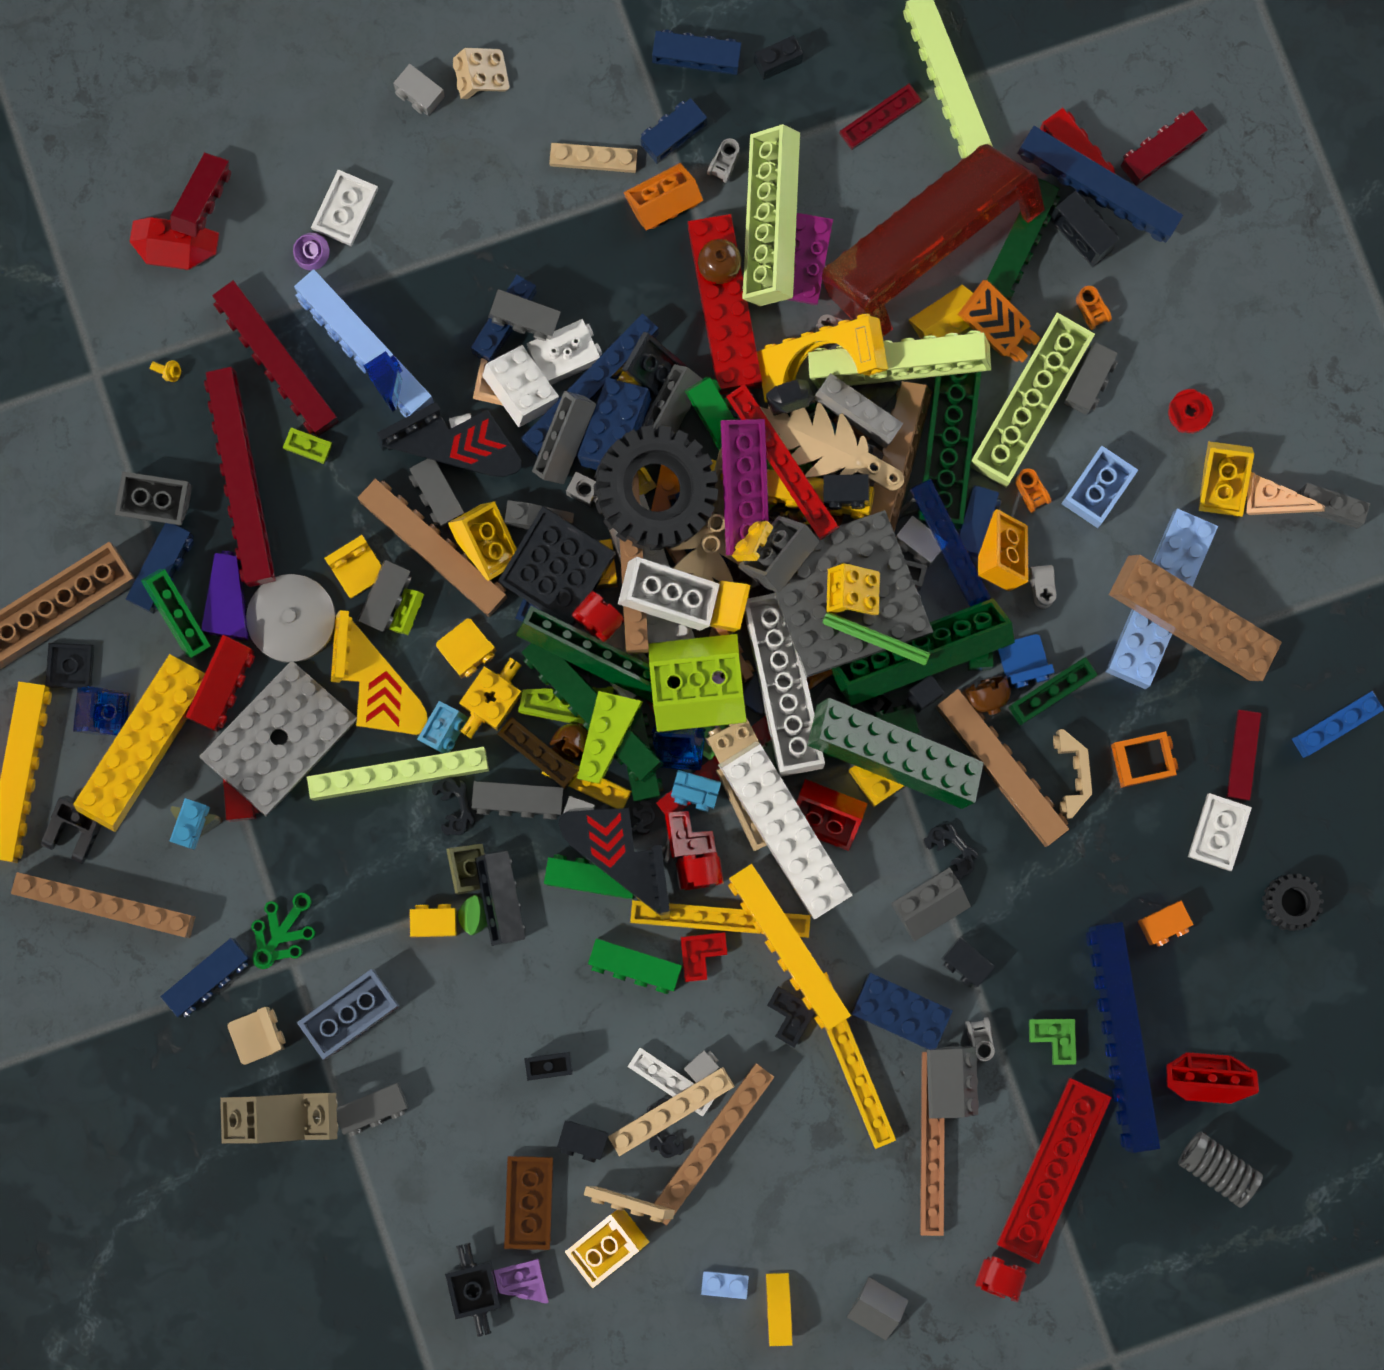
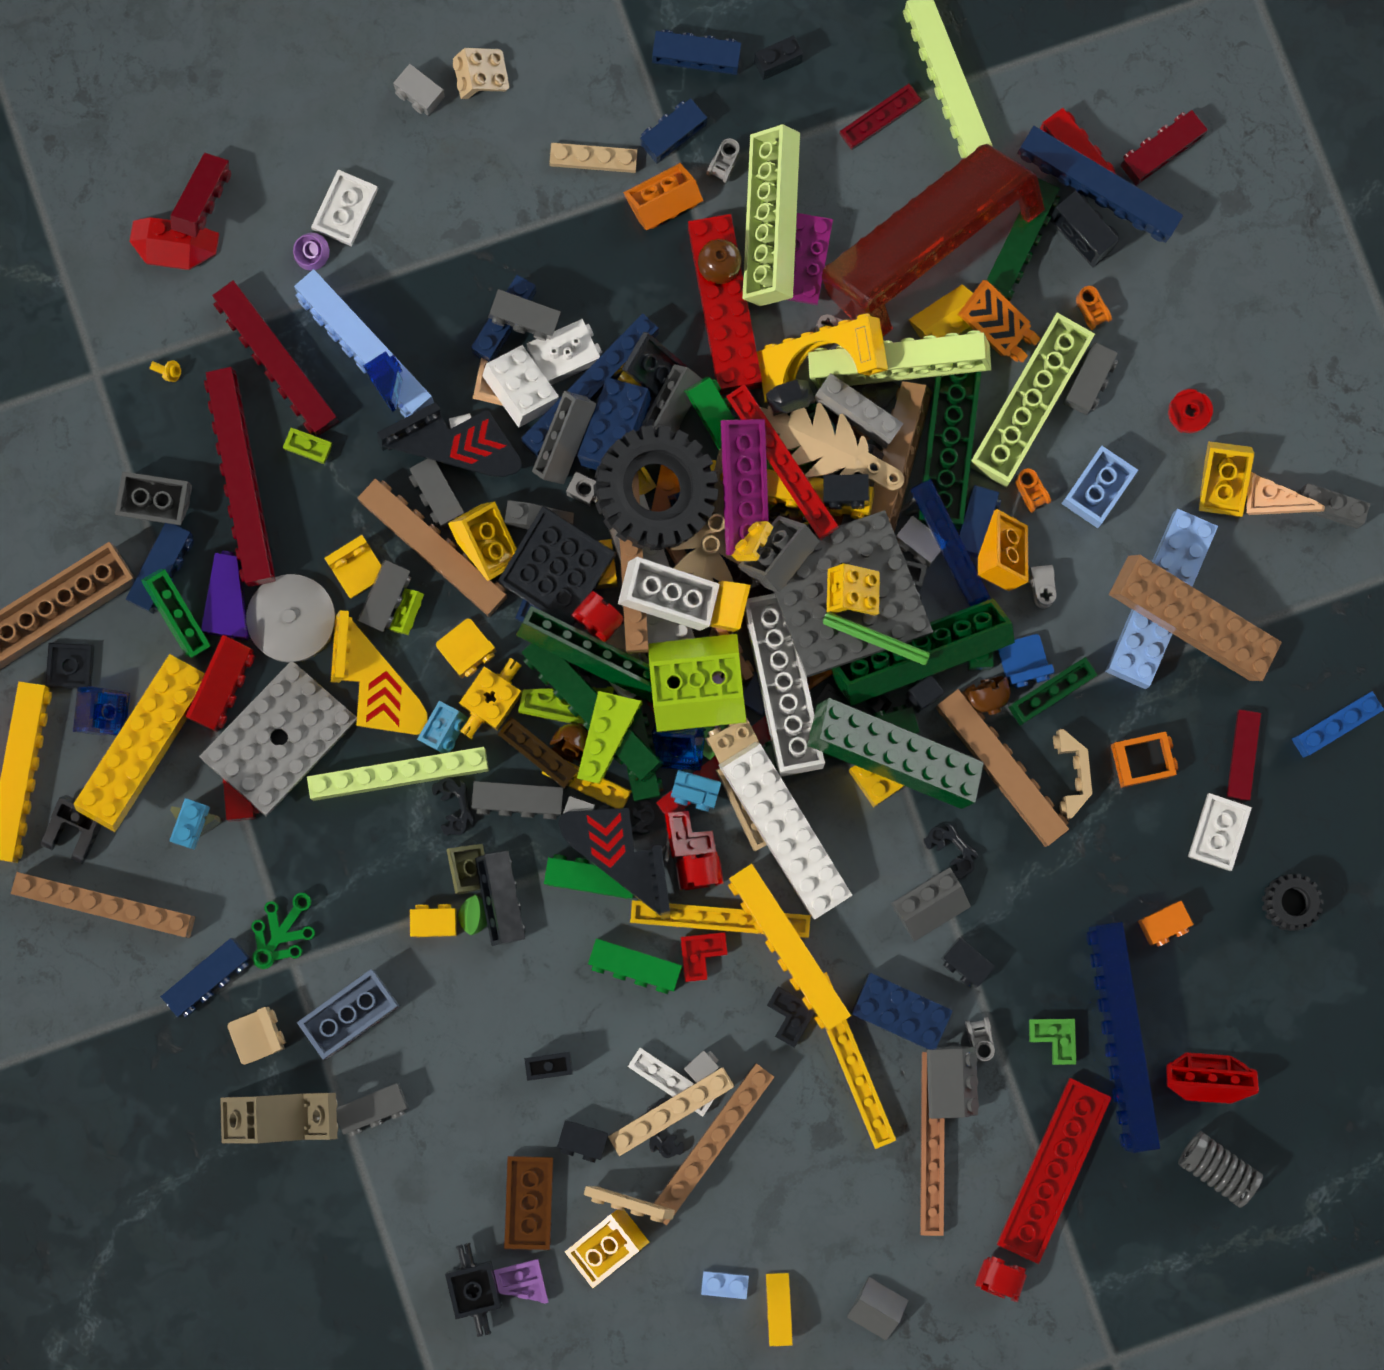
(831, 814): red slope -> none

